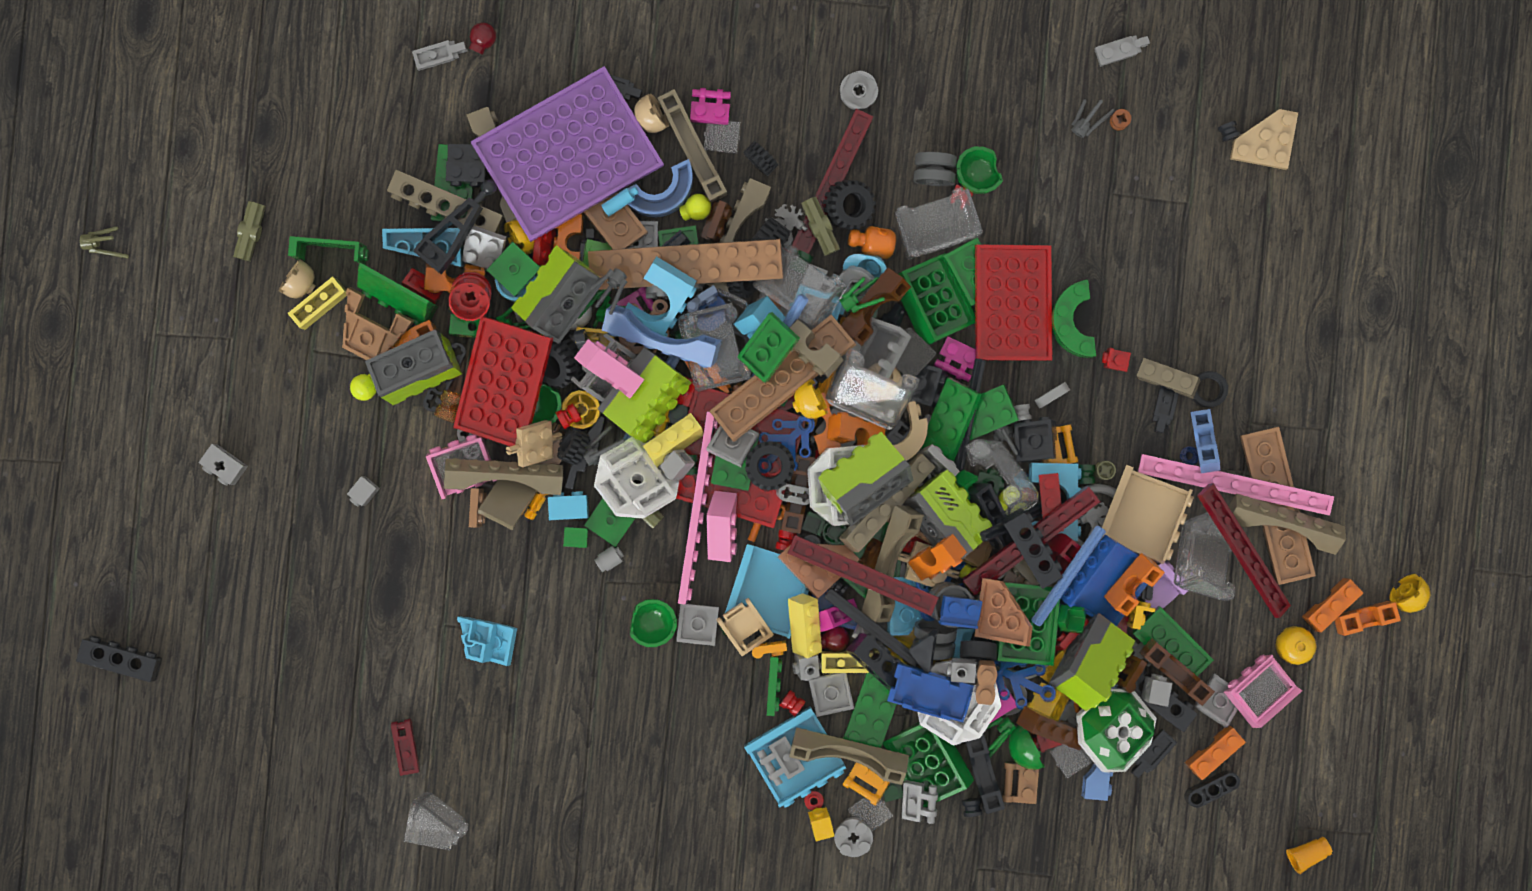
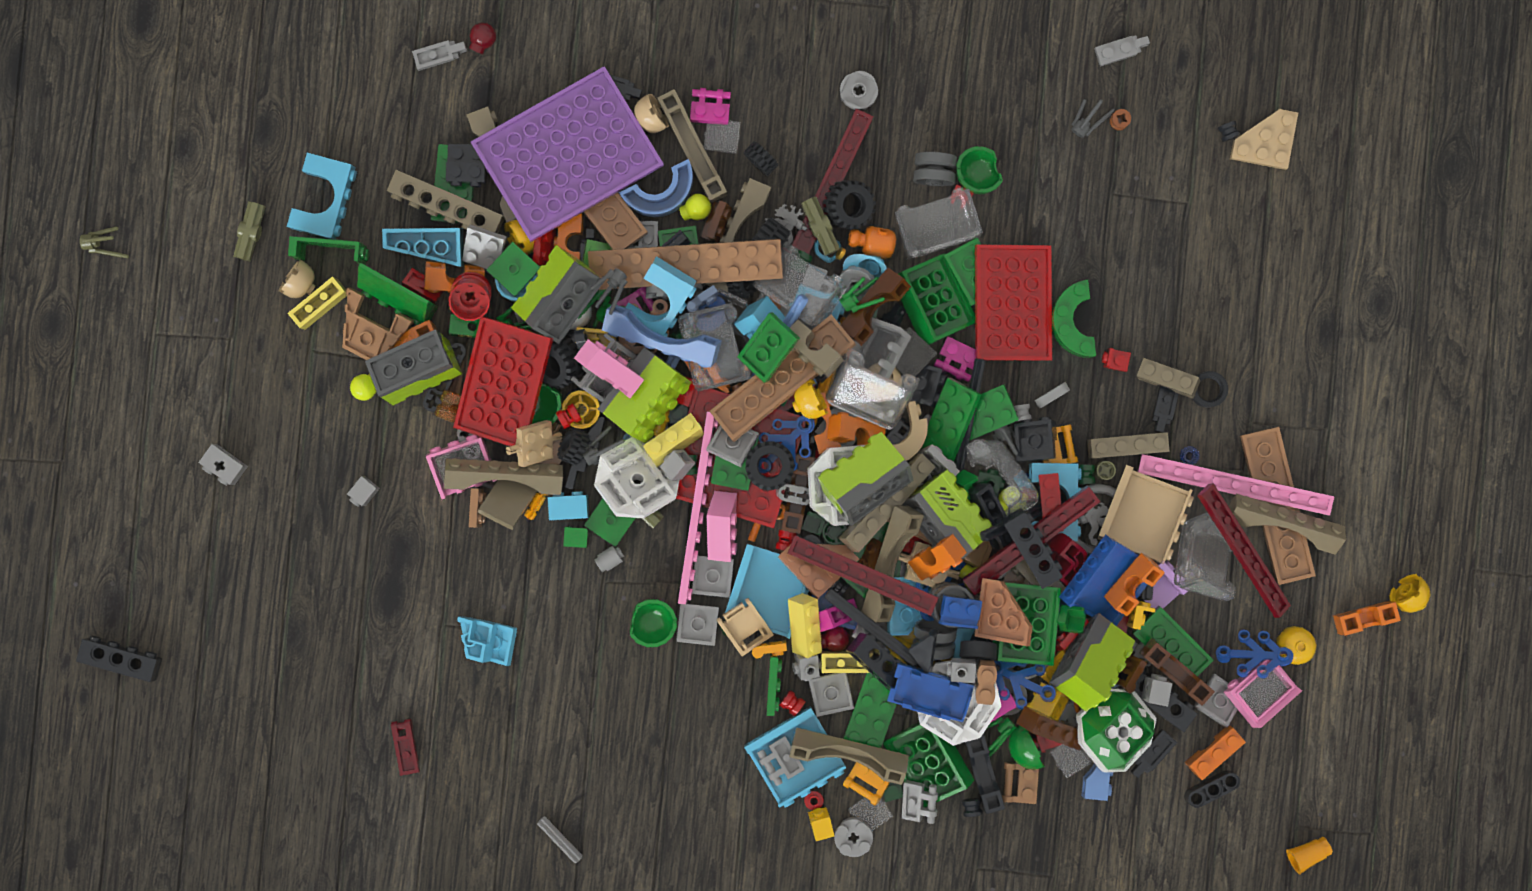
(328, 222): none -> medium azure arch
(431, 252): black plate -> none
(434, 823): clear windscreen -> none
(559, 839): none -> light grey axle
(619, 201): medium azure cylinder -> none
(712, 577): none -> light grey plate
(839, 255): none -> medium azure piece
(1068, 575): medium blue axle -> none
(1128, 445): none -> dark tan arch
(1205, 441): medium blue arch -> none
(1257, 654): none -> blue plant
(1341, 597): orange arch -> none

